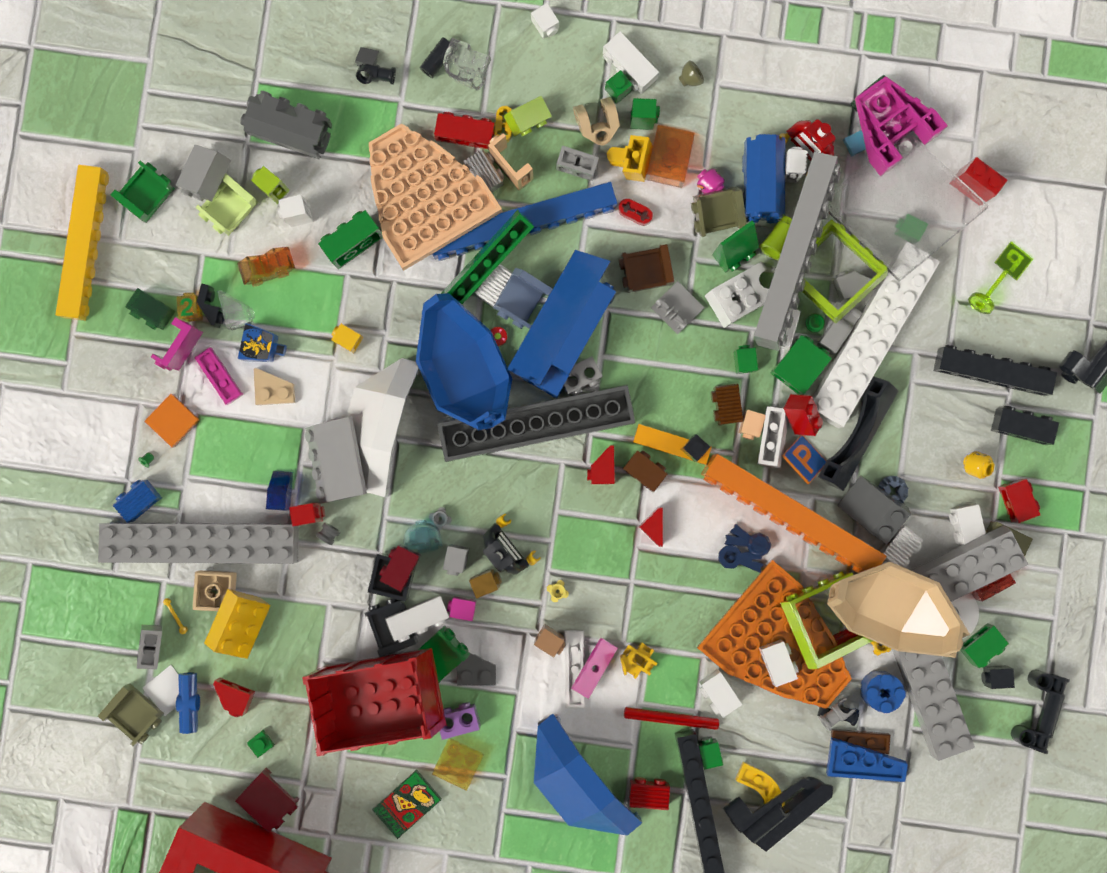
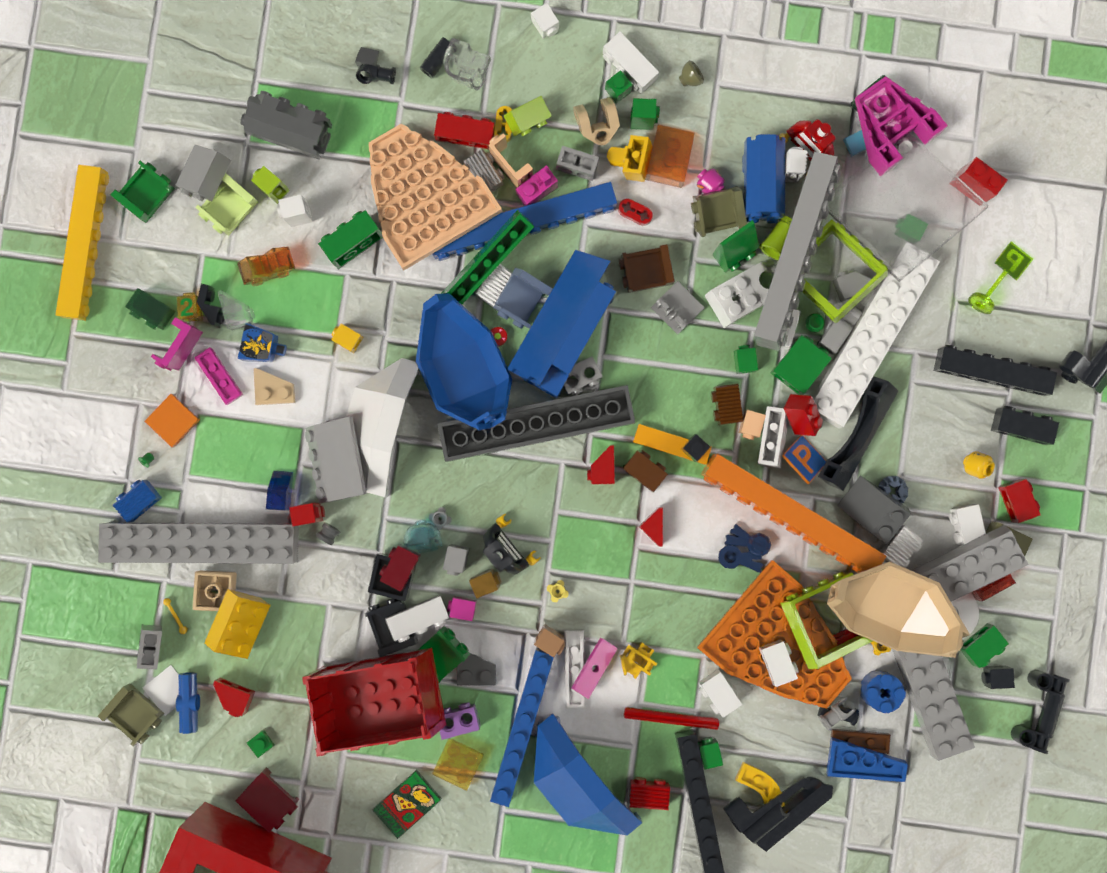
(521, 728): none -> blue brick
(537, 187): none -> dark pink hinge

